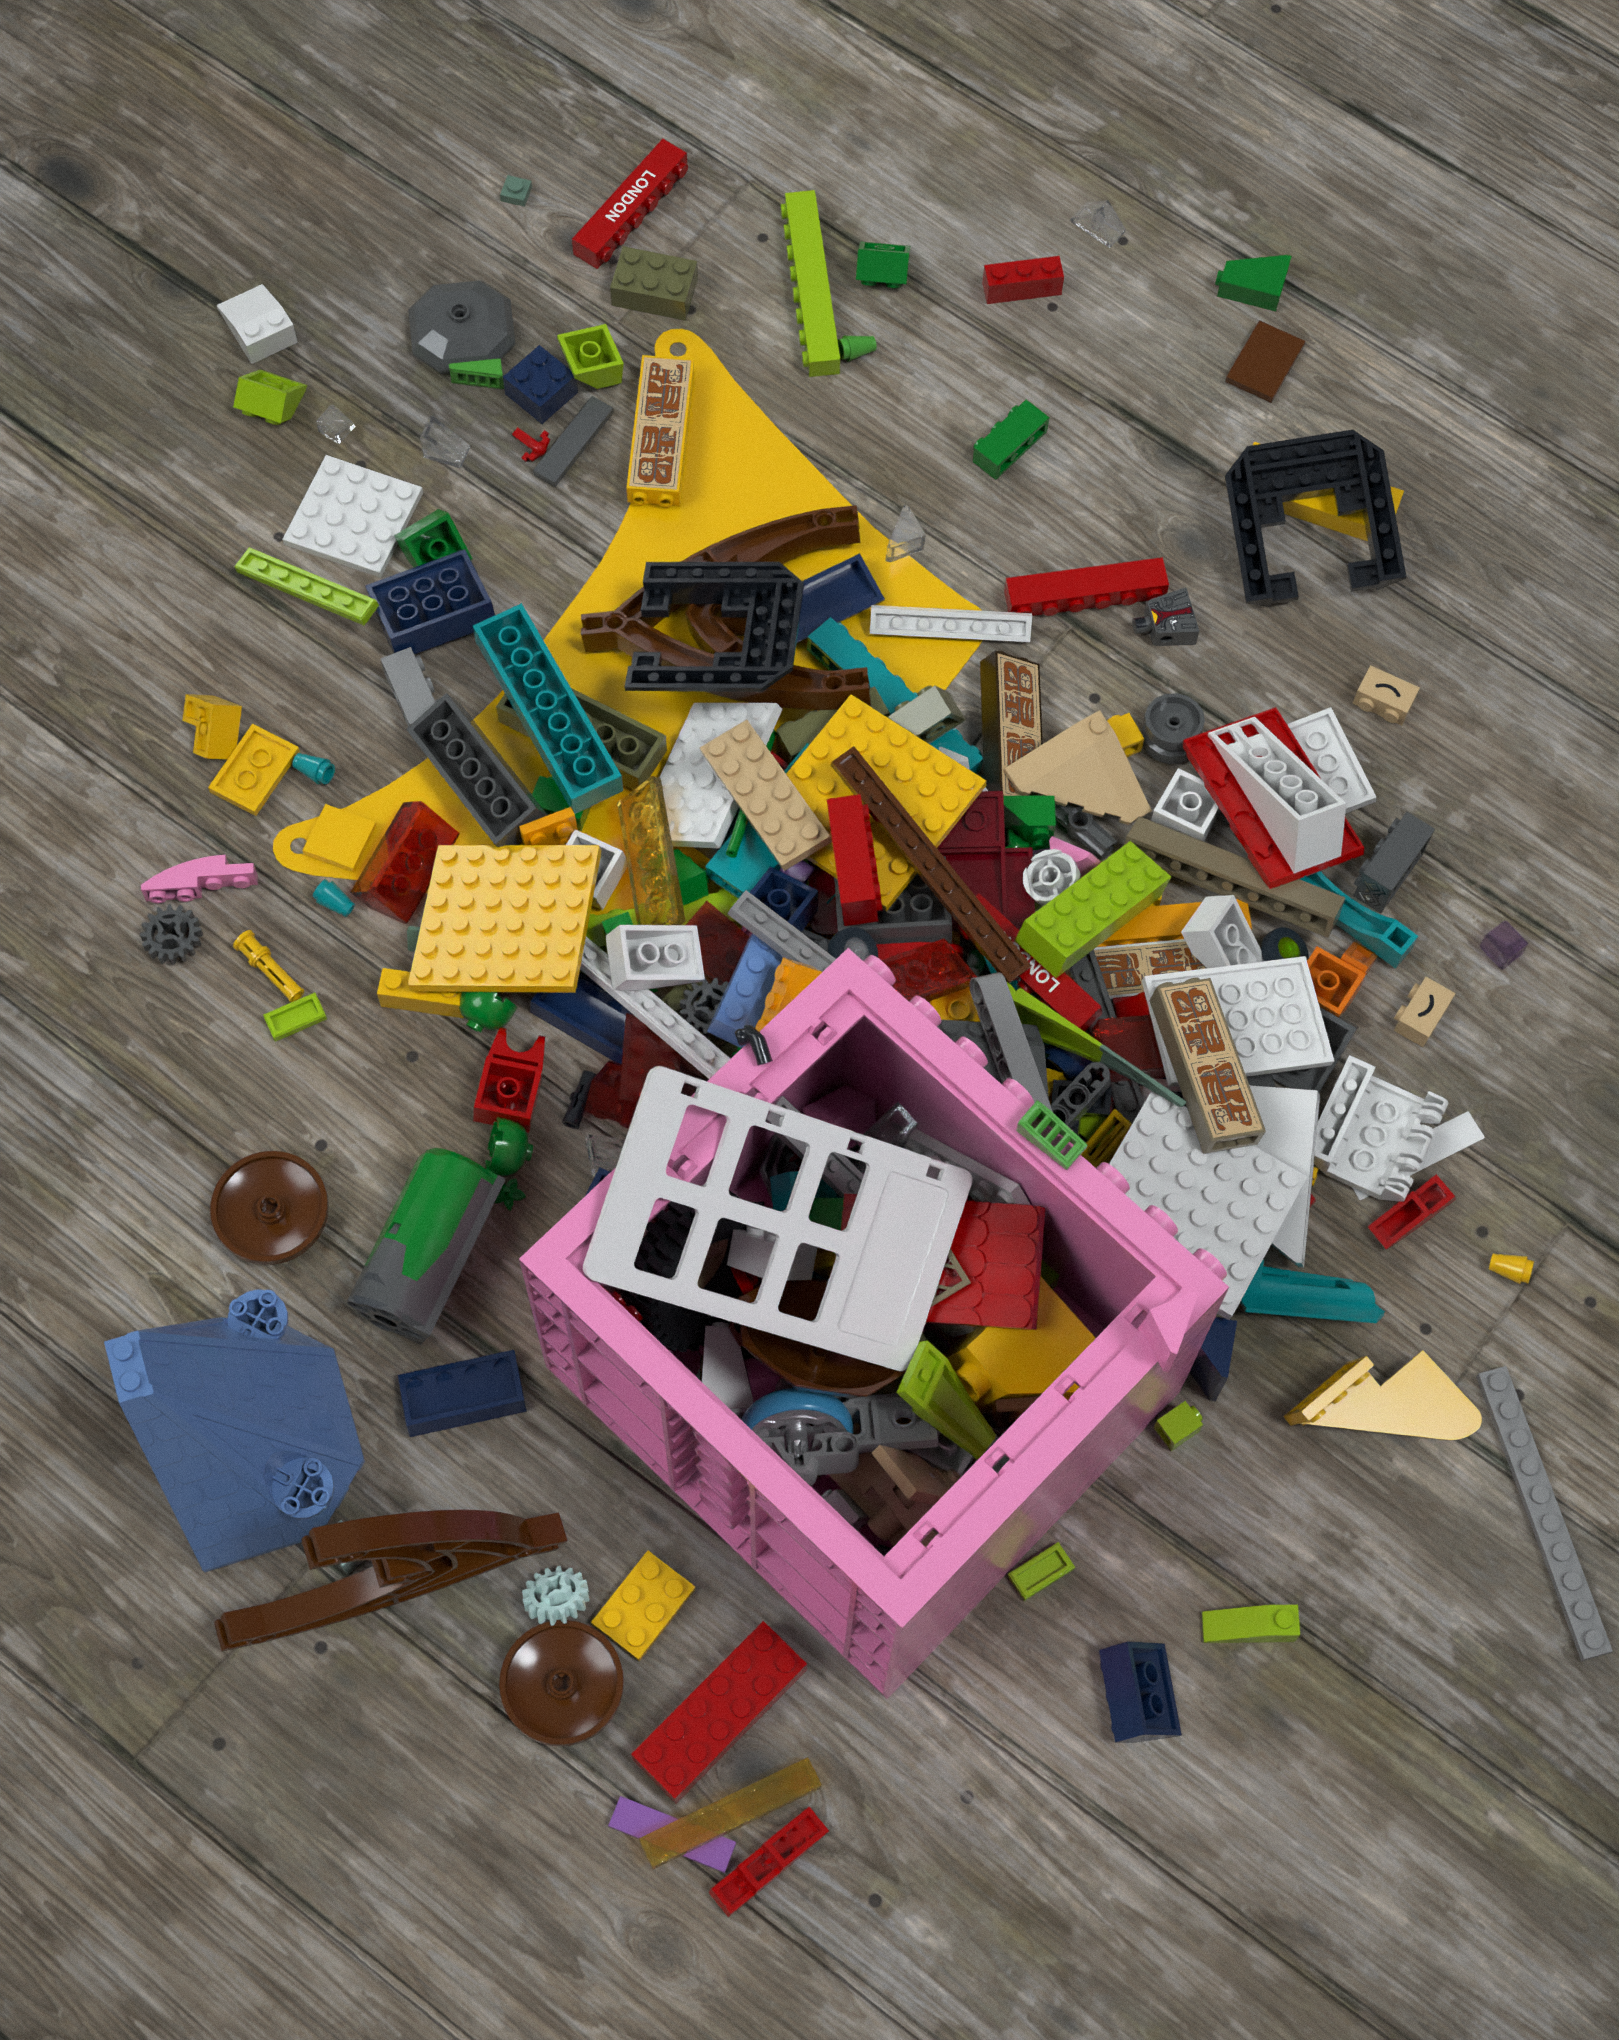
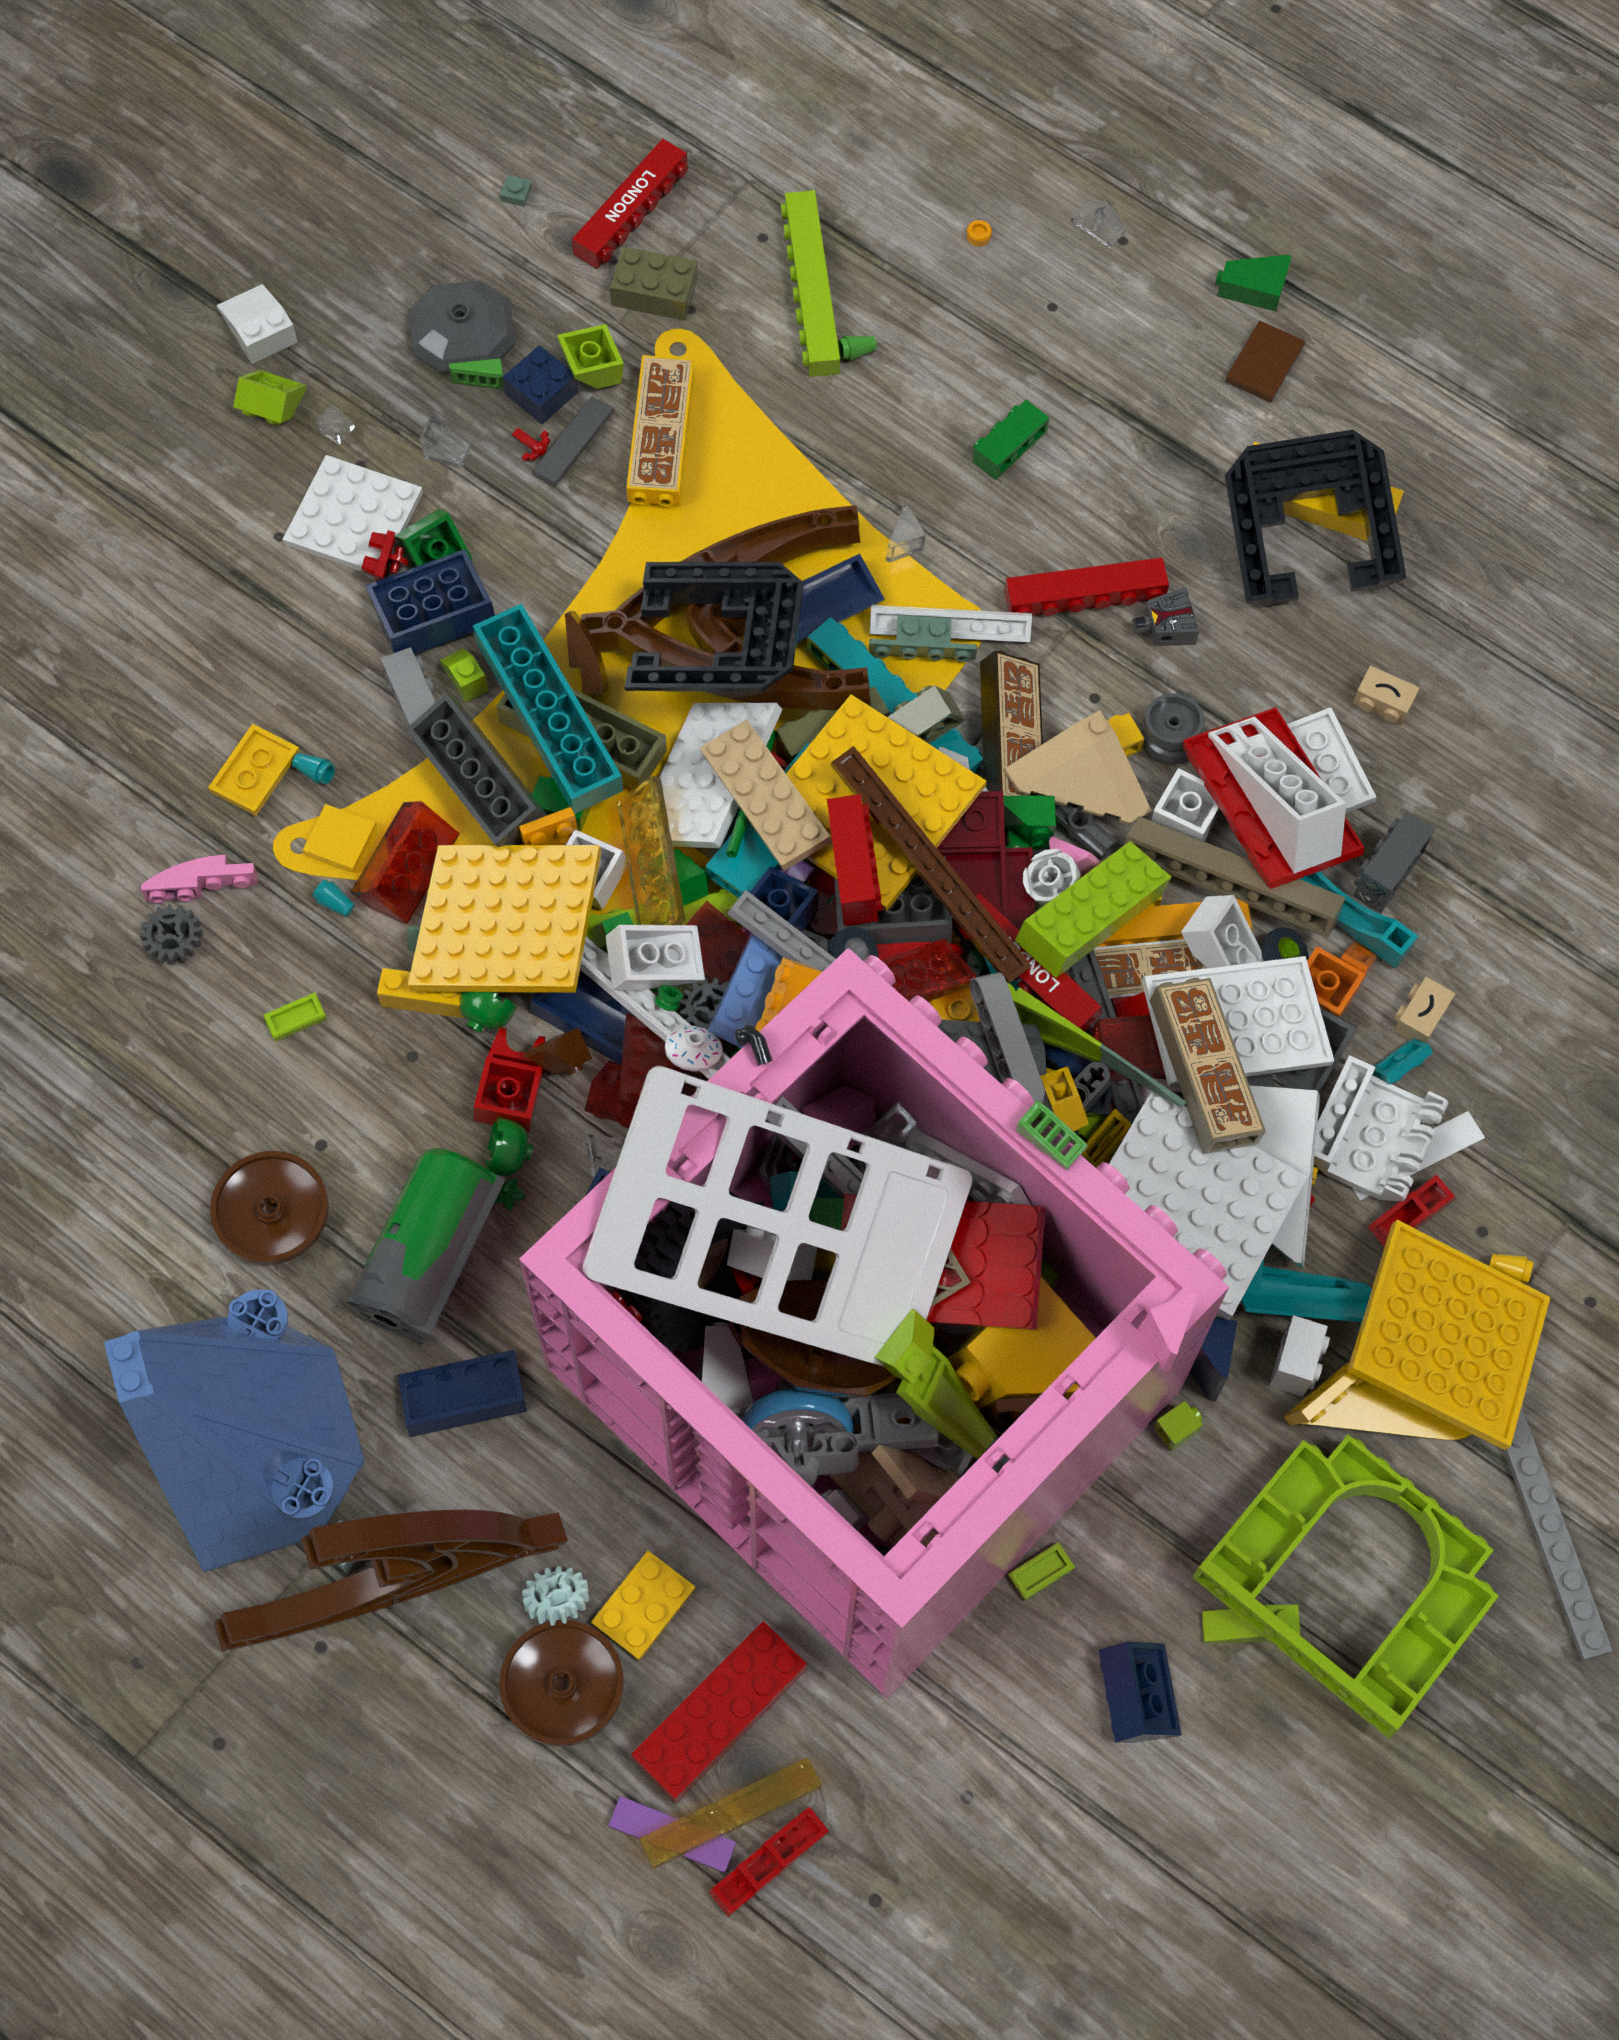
(216, 725): yellow panel -> none
(260, 957): yellow pin -> none
(306, 586): lime tile -> none
(385, 544): none -> red hips
(465, 674): none -> lime slope
(561, 1053): none -> reddish brown slope
(578, 1101): black pin -> none
(585, 655): none -> reddish brown slope
(668, 998): none -> green bush
(693, 1048): none -> white dish
(882, 264): green slope -> none
(908, 1348): none -> lime slope
(923, 638): none -> sand green bracket
(979, 233): none -> light orange tile
(1023, 279): red brick -> none
(1064, 1098): none -> yellow slope
(1299, 1356): none -> white brick
(1402, 1060): none -> teal plate
(1425, 1634): none -> lime door
(1449, 1335): none -> yellow plate
(1503, 945): clear purple panel -> none

